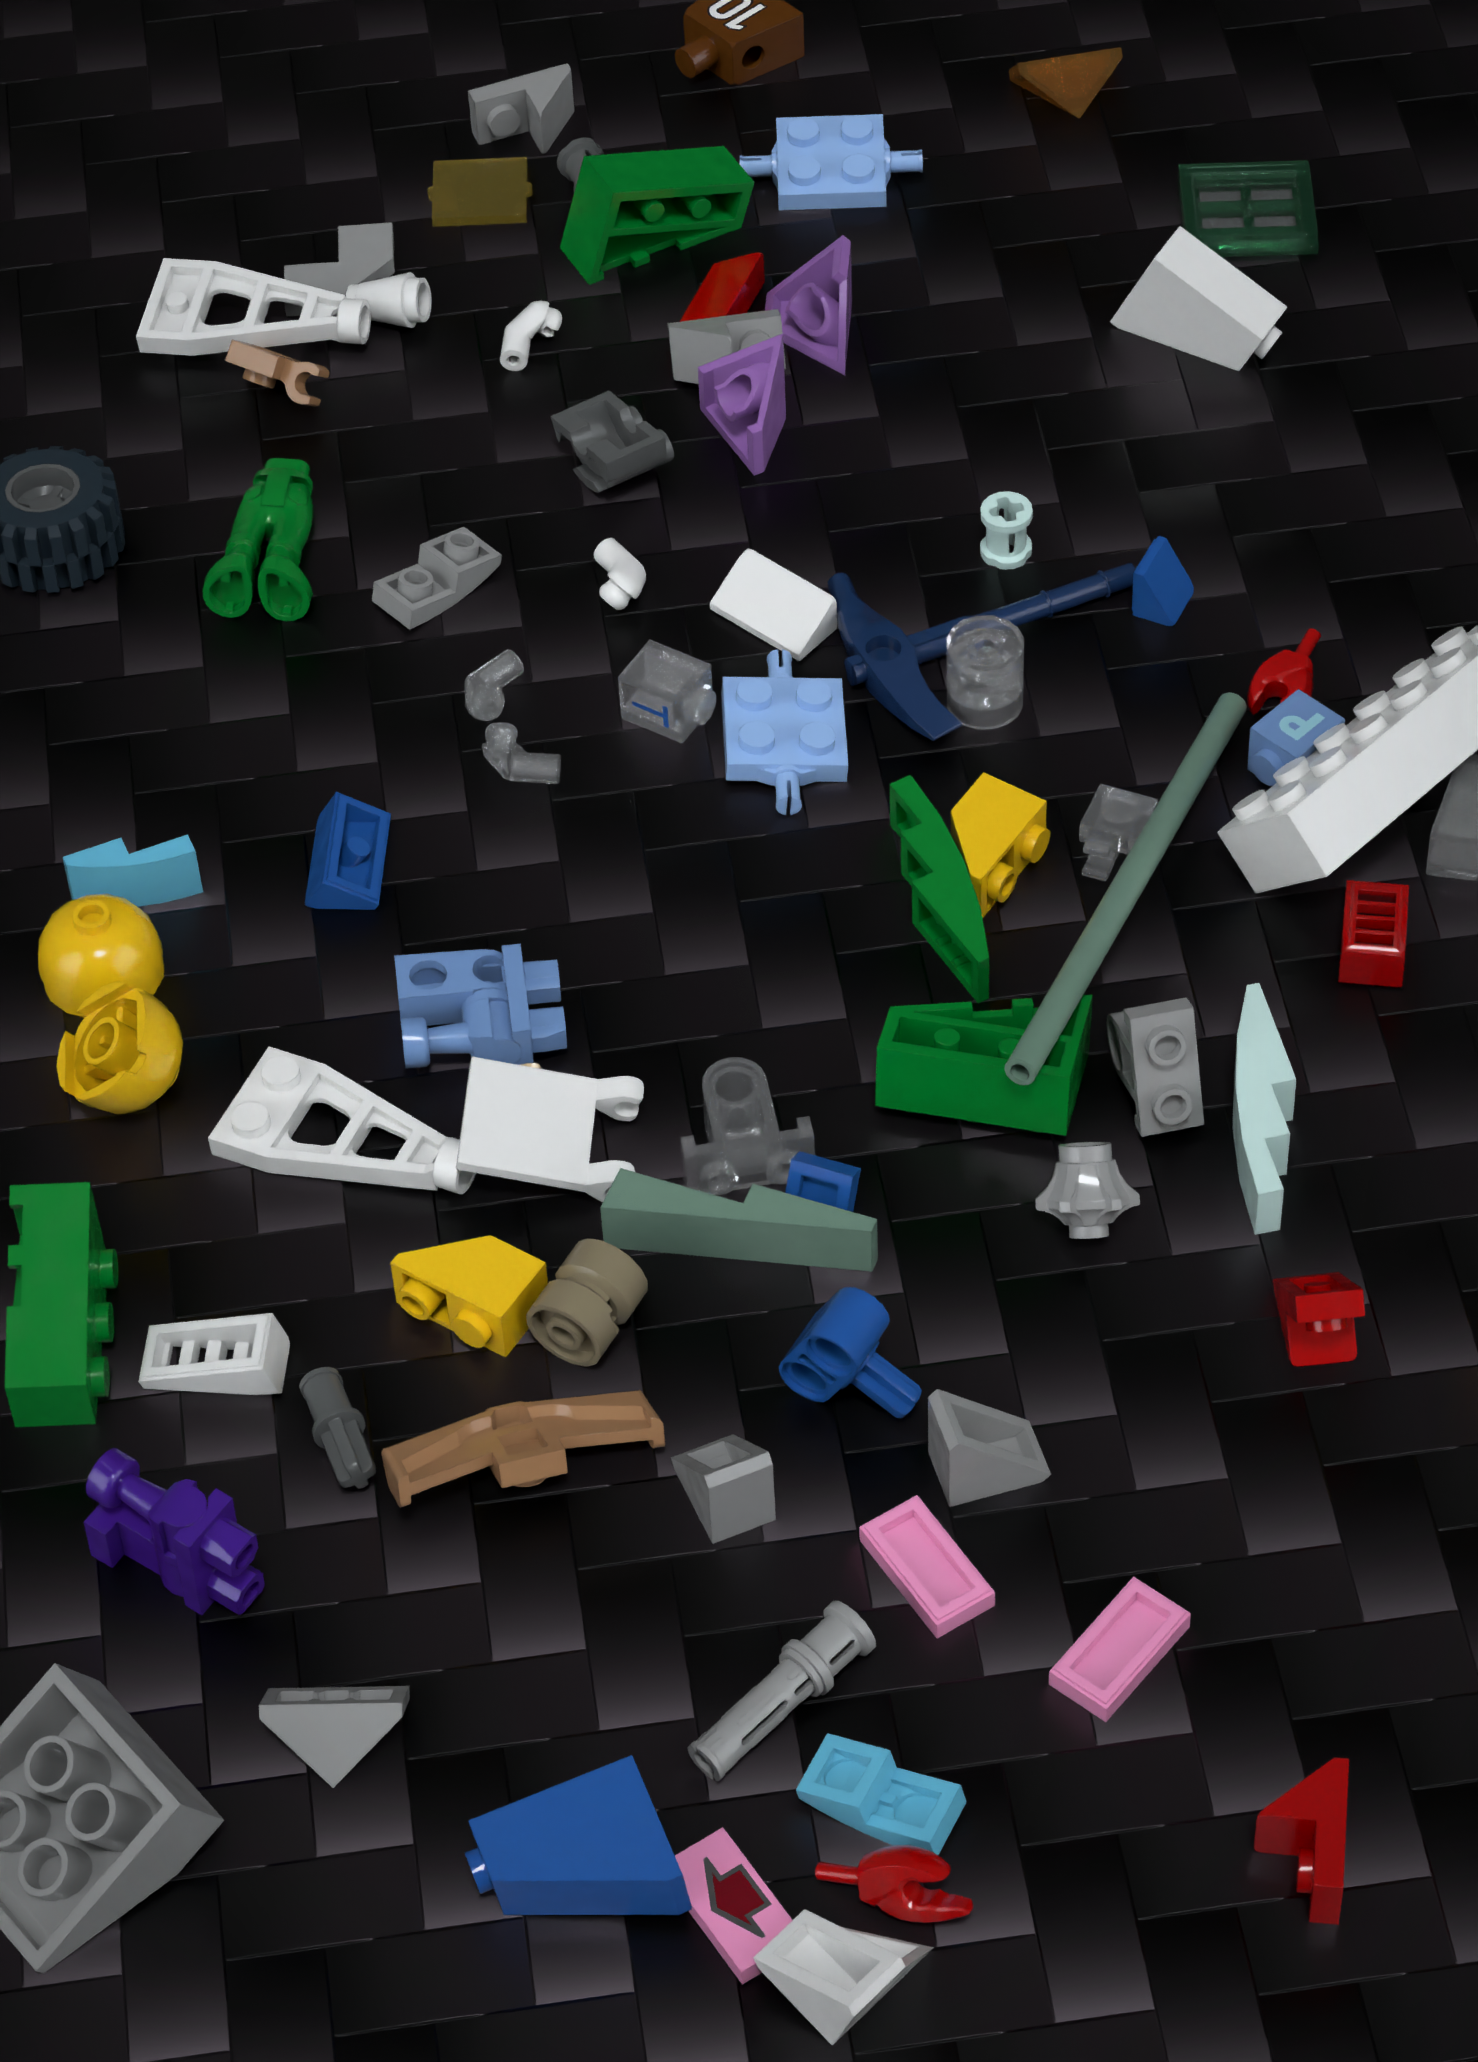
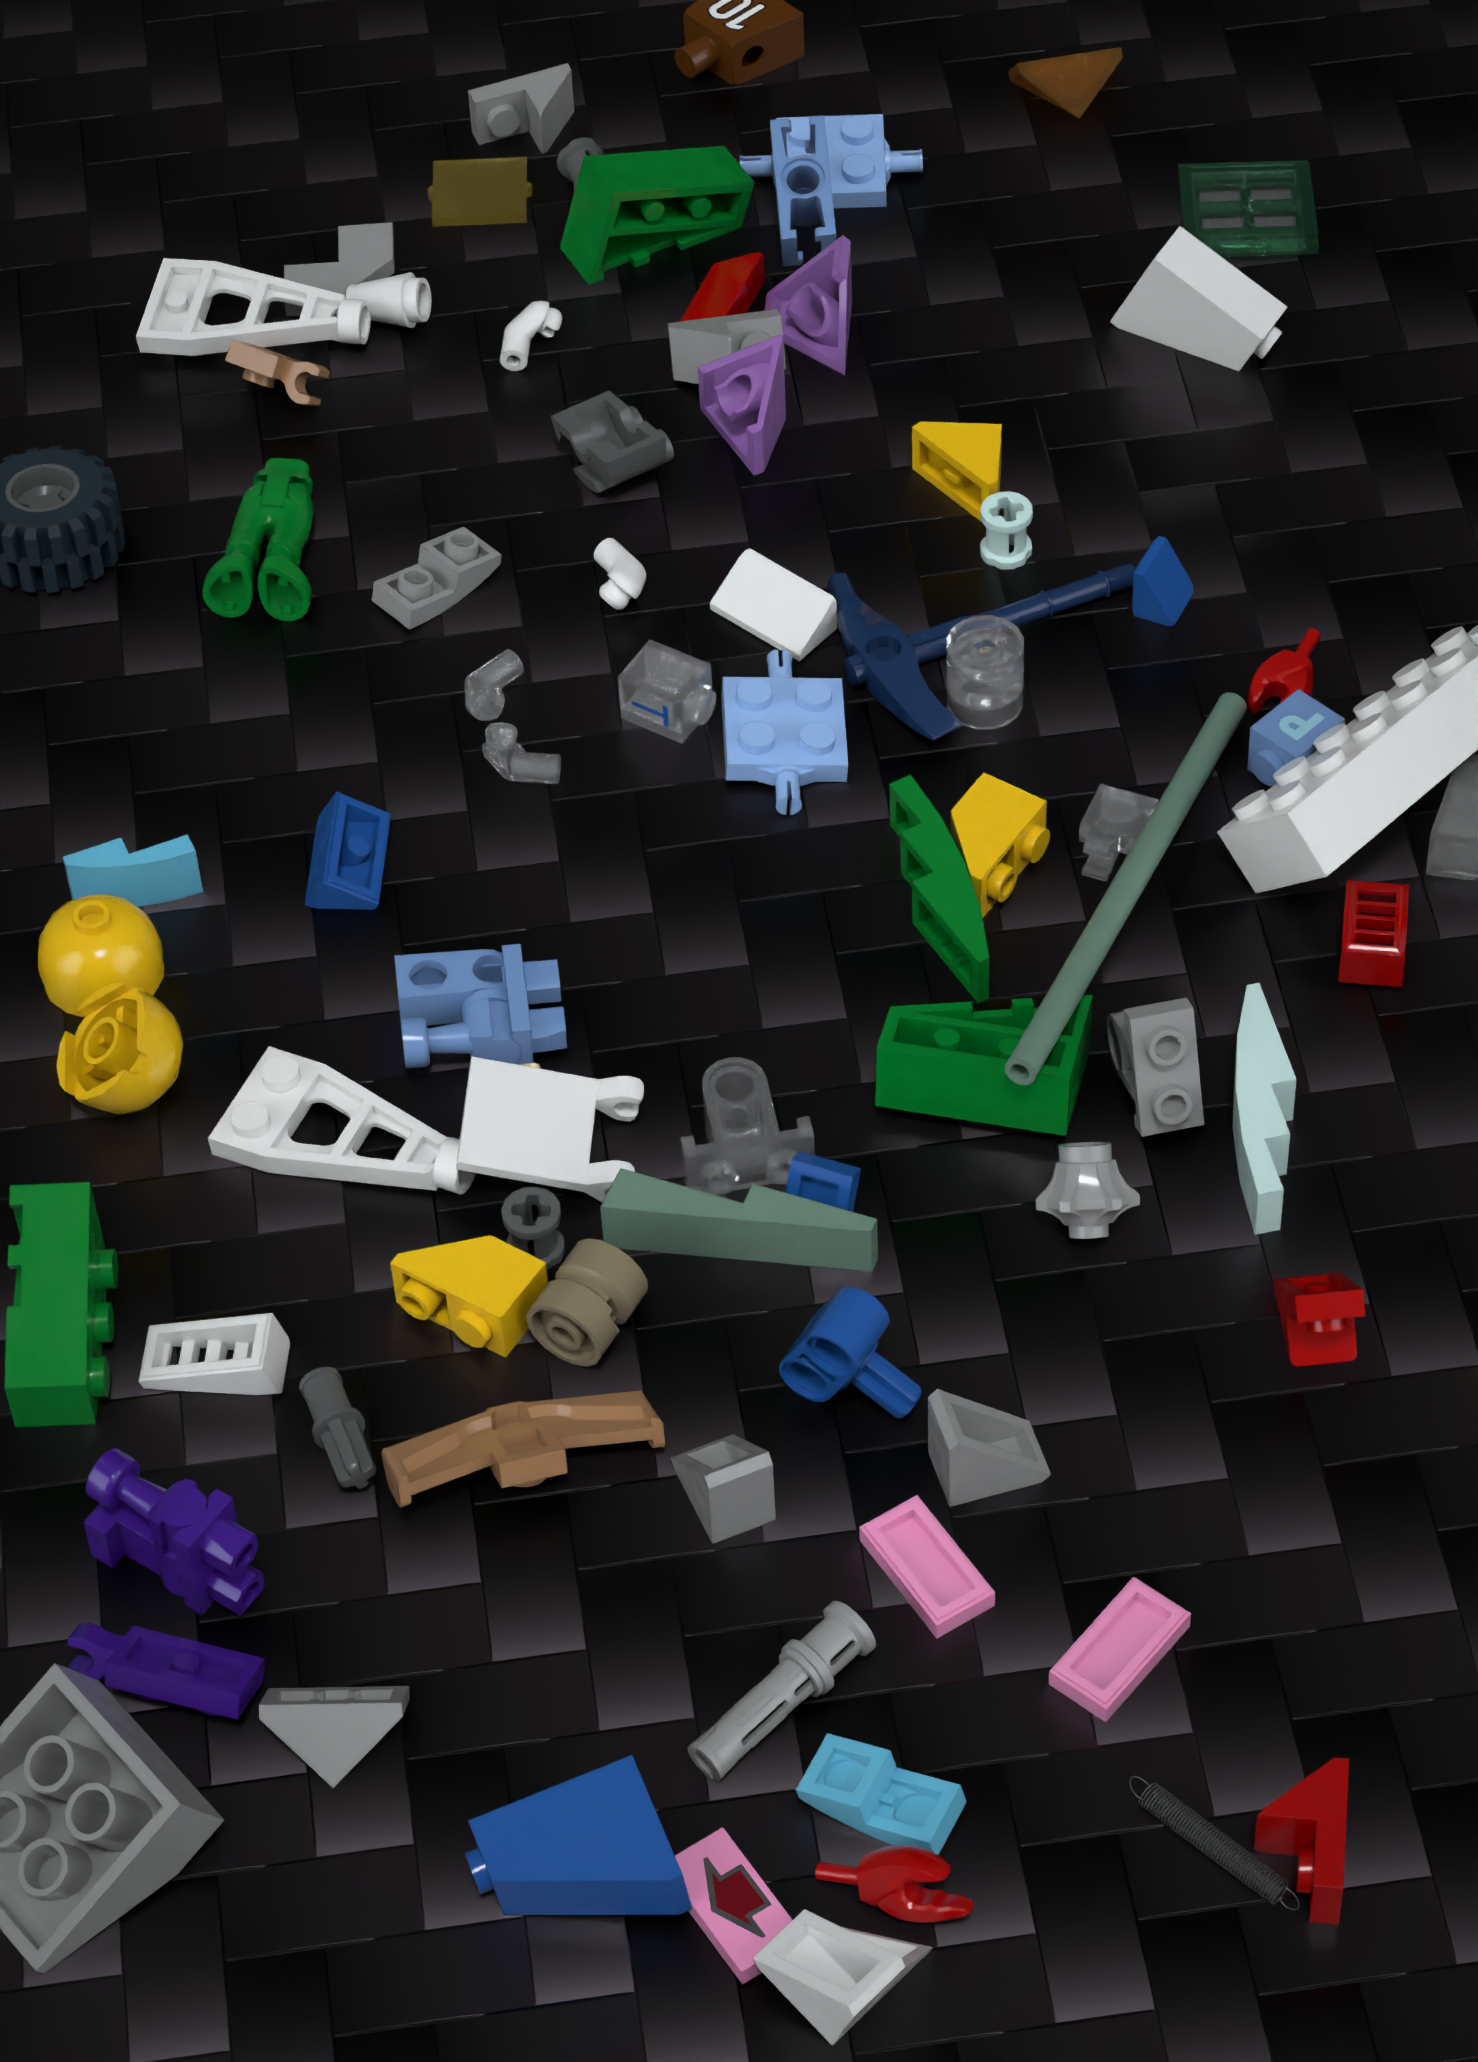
(169, 1668): none -> dark purple plate
(519, 1222): none -> dark grey bush
(798, 173): none -> medium blue piece
(959, 460): none -> yellow slope
(1259, 1874): none -> dark grey piece

